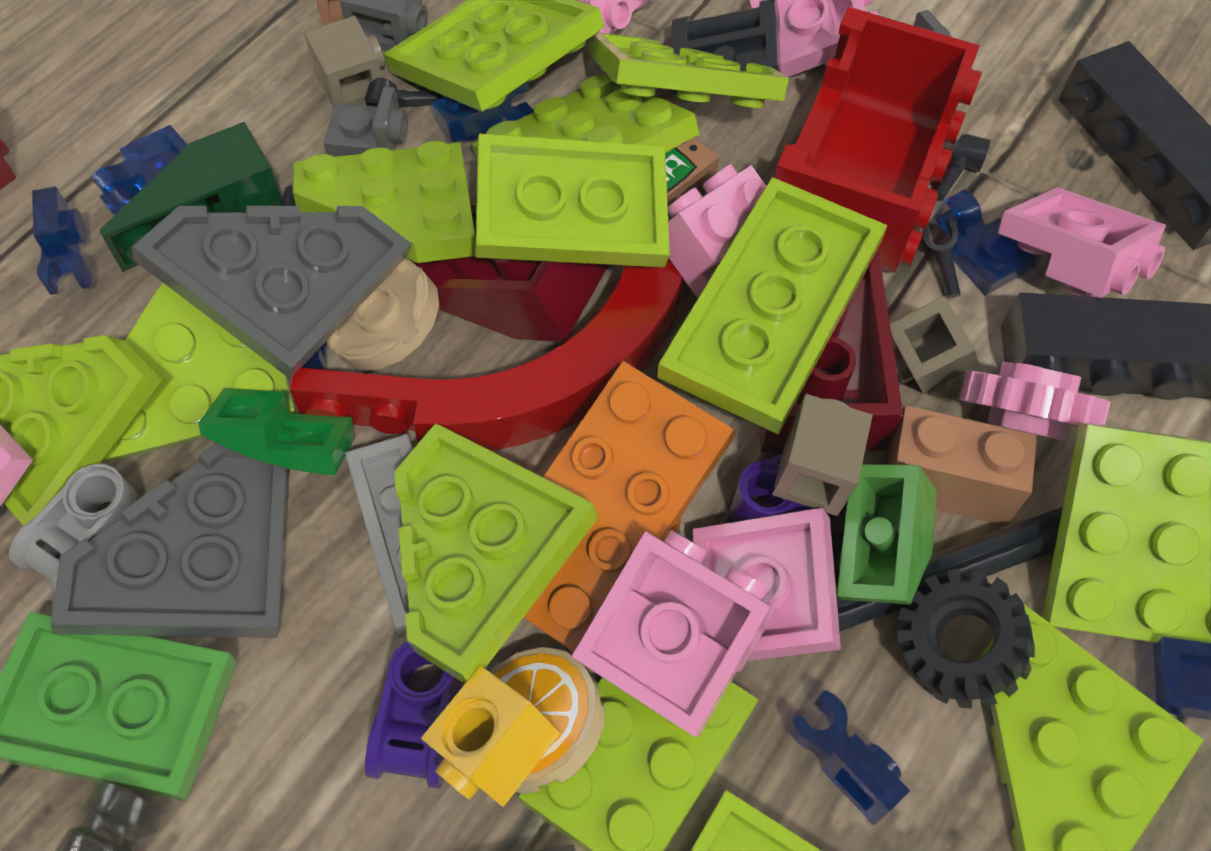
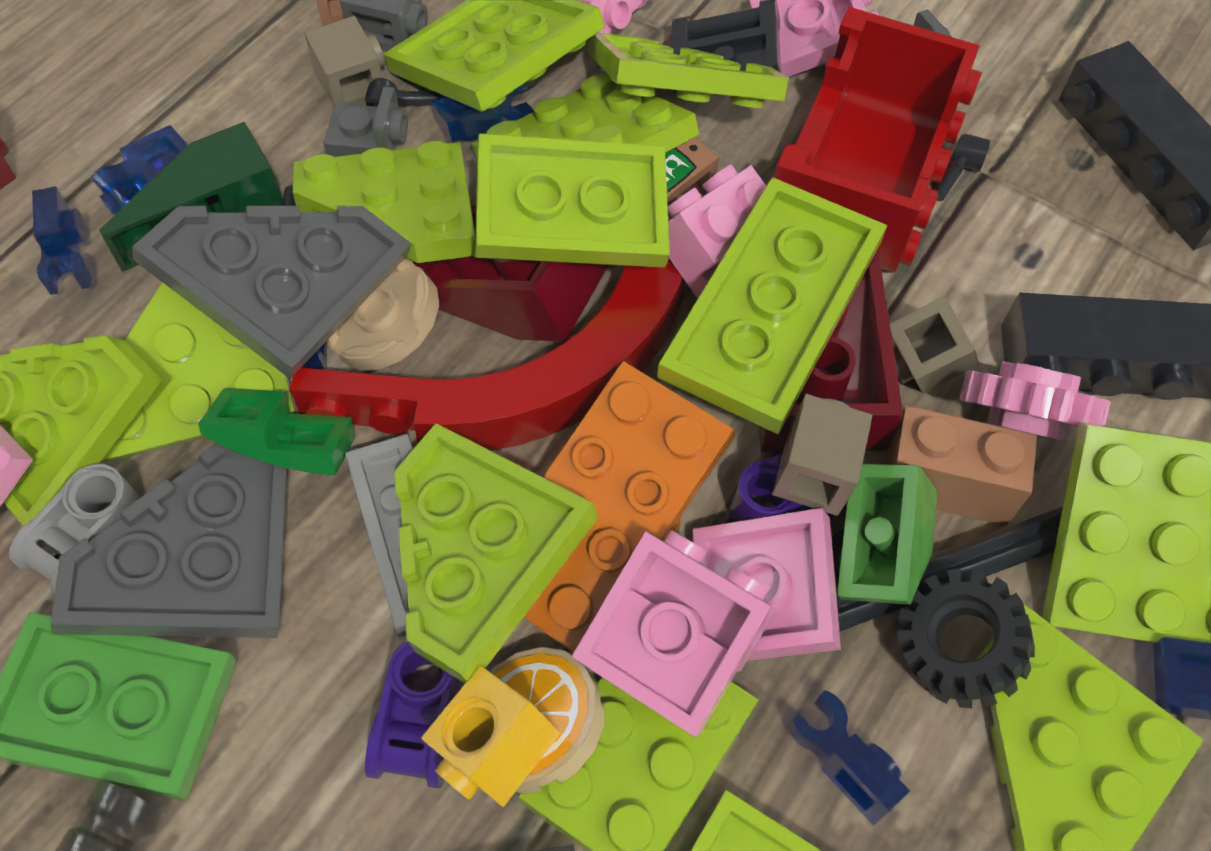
(945, 258): black hand -> none
(980, 251): clear blue plate -> none
(1090, 242): bright pink plate -> none

